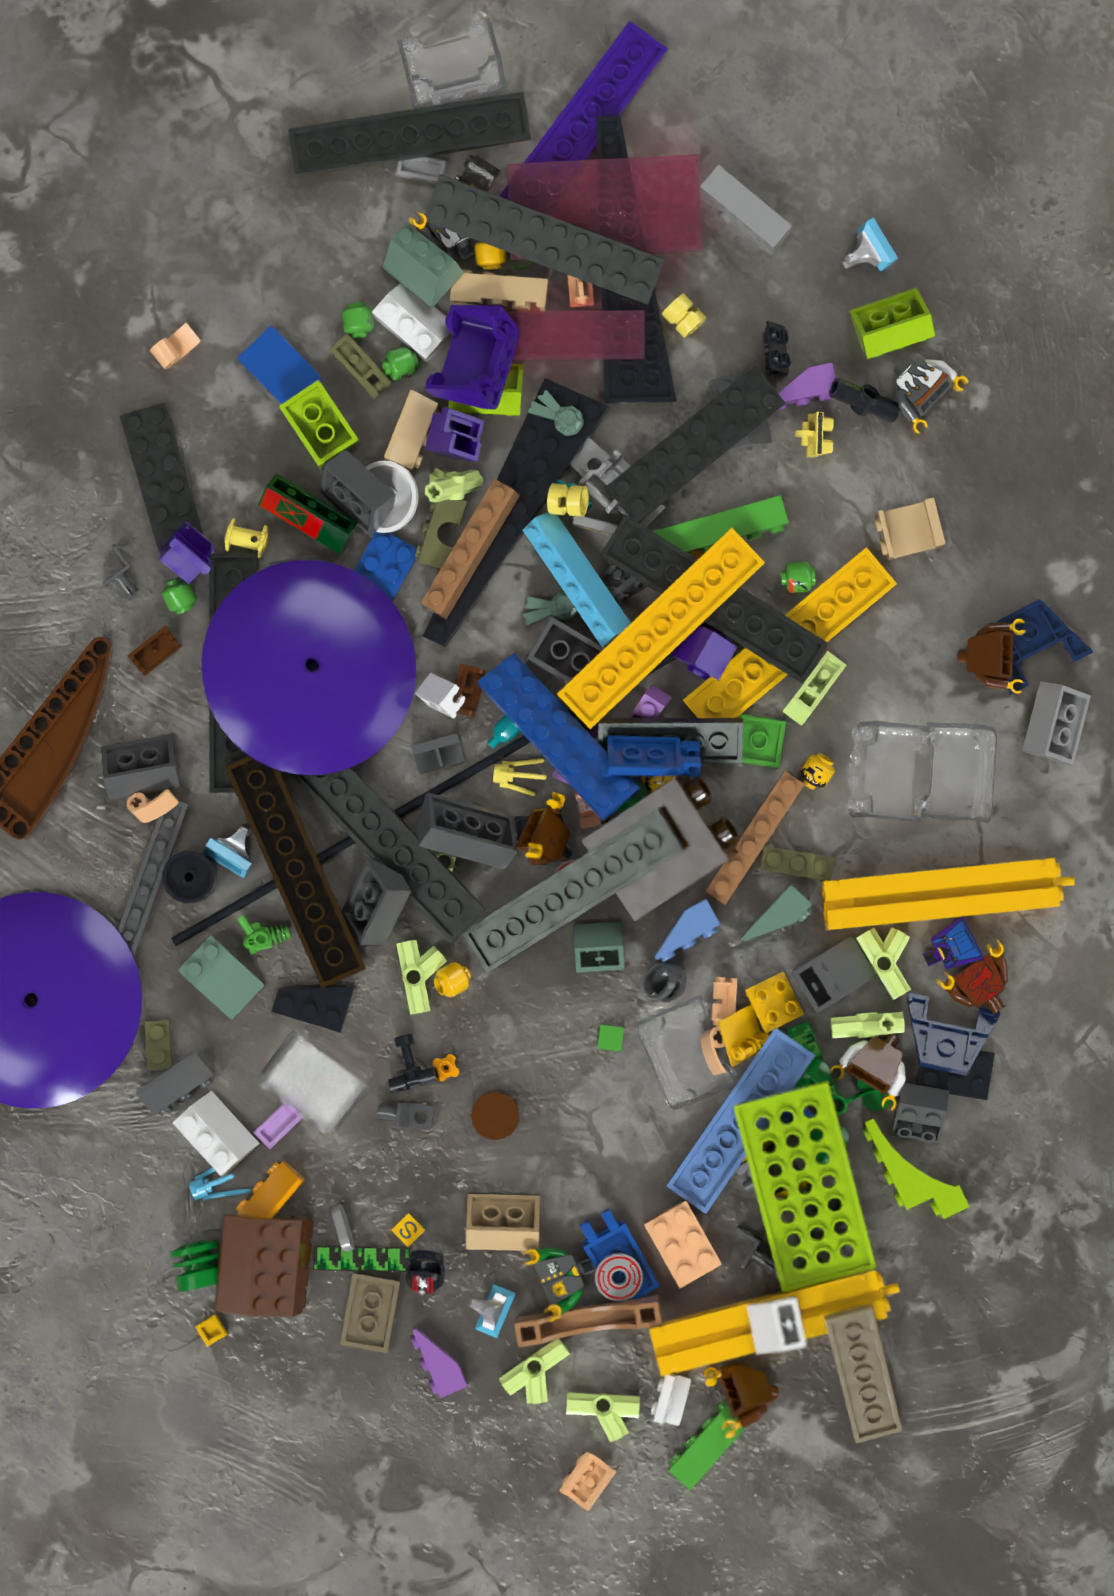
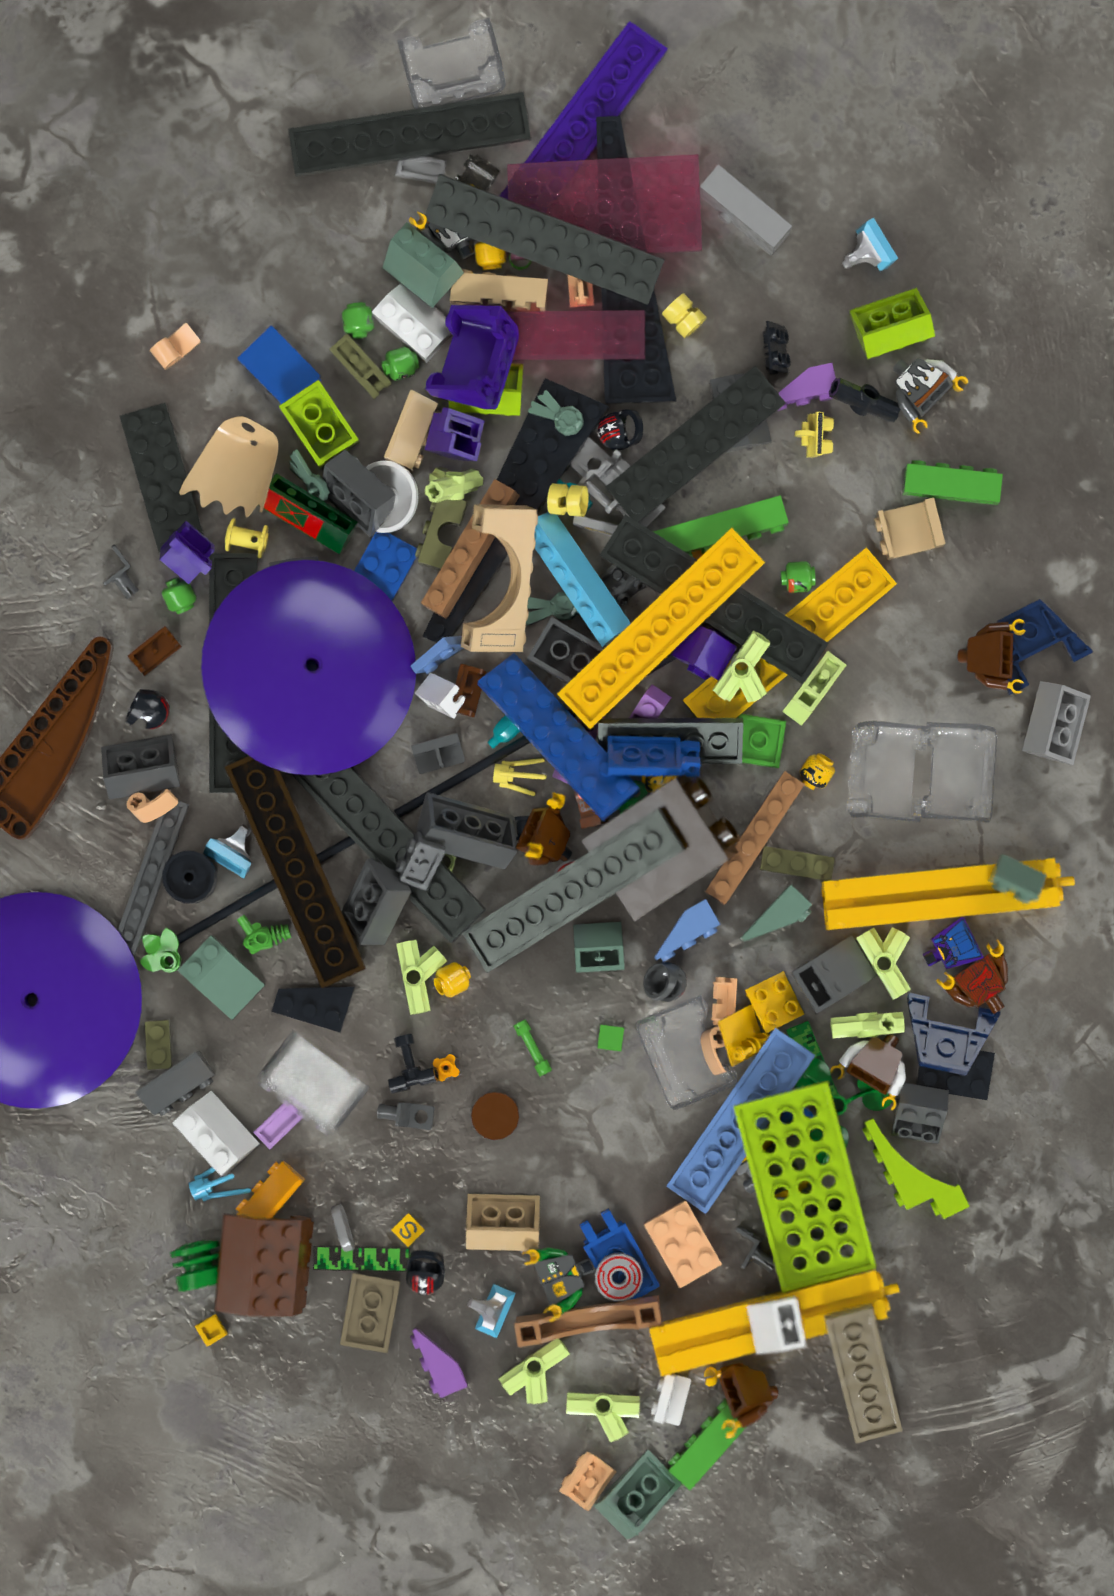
(150, 706): none -> black helmet
(158, 950): none -> bright green plate
(234, 468): none -> tan piece
(314, 483): none -> sand green piece
(419, 861): none -> dark grey bracket
(437, 654): none -> medium blue wing
(505, 626): none -> tan arch
(523, 1029): none -> bright green bar
(613, 431): none -> black helmet
(637, 1495): none -> sand green slope
(745, 679): none -> yellowish green piece
(952, 483): none -> bright green brick
(1017, 878): none -> sand green slope

